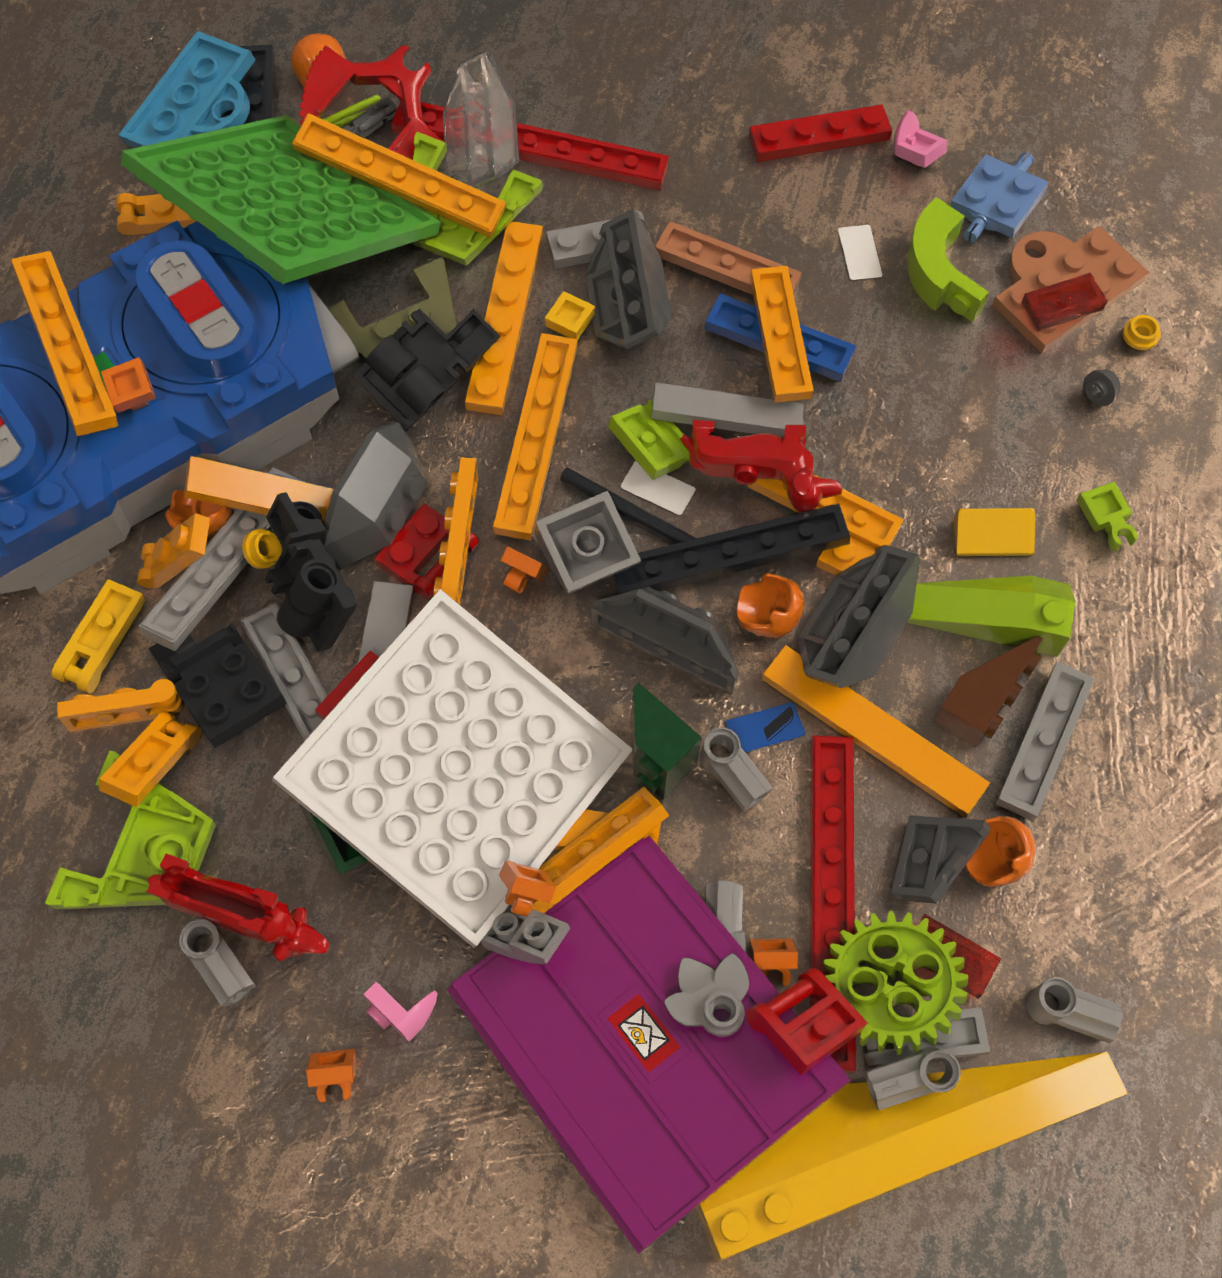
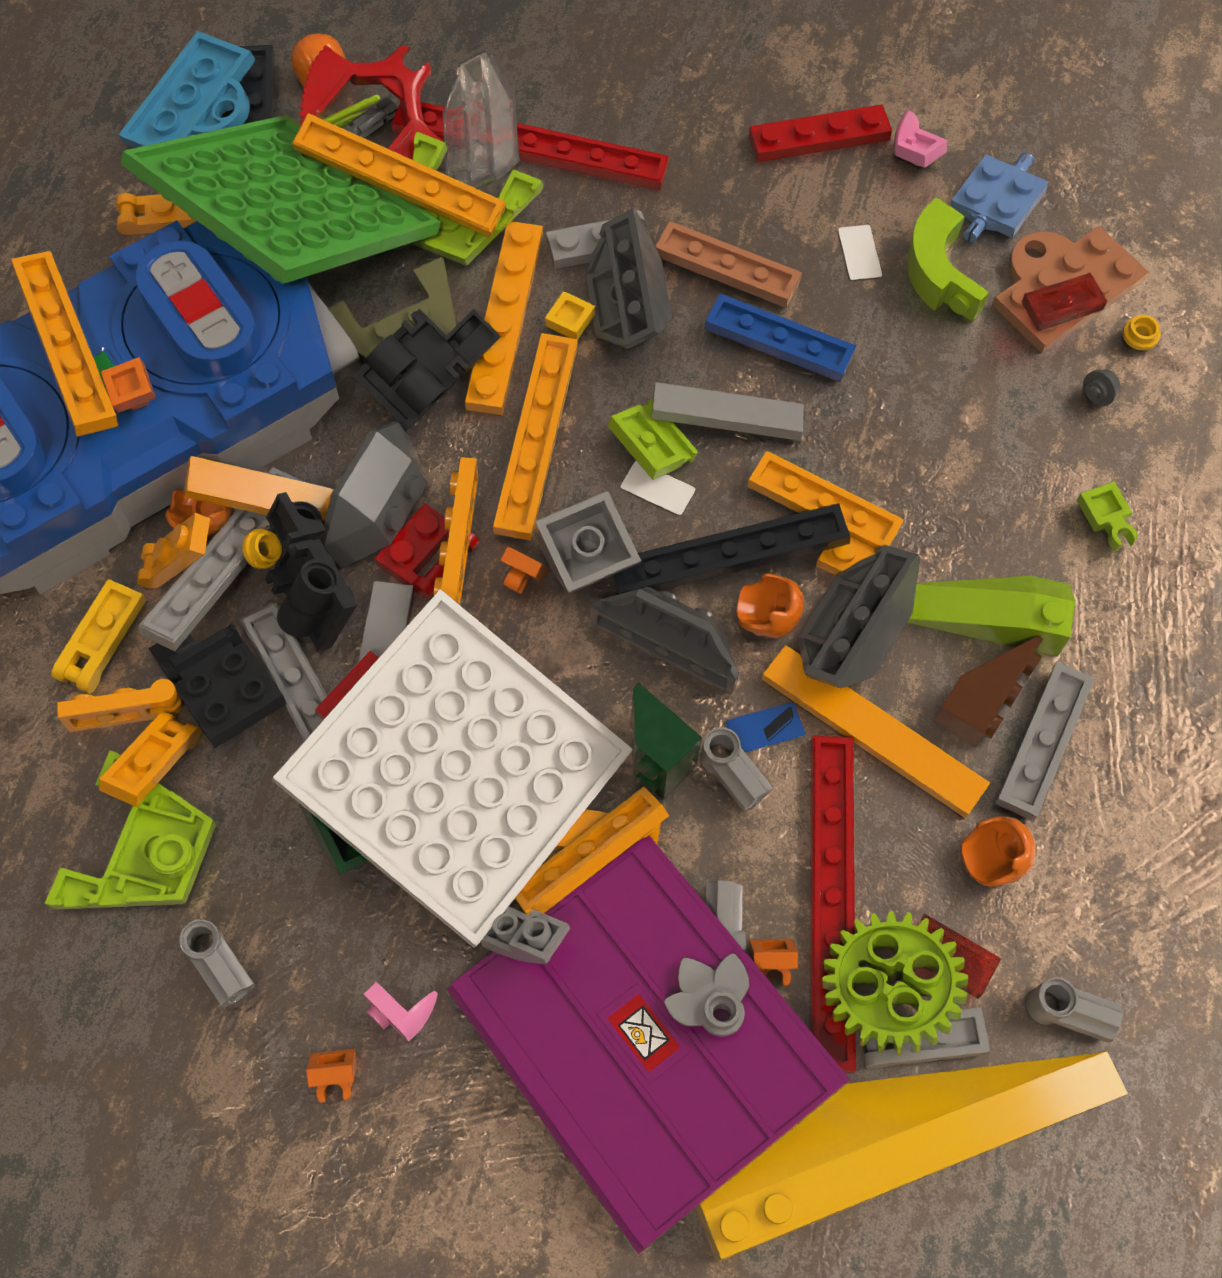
(237, 908): red animal -> none
(524, 886): orange tile -> none
(626, 508): black bar -> none
(761, 458): red animal -> none
(781, 334): light orange plate -> none
(814, 1032): red plate -> none
(908, 1080): light grey piece -> none
(935, 855): dark grey wing -> none
(994, 532): yellow slope -> none

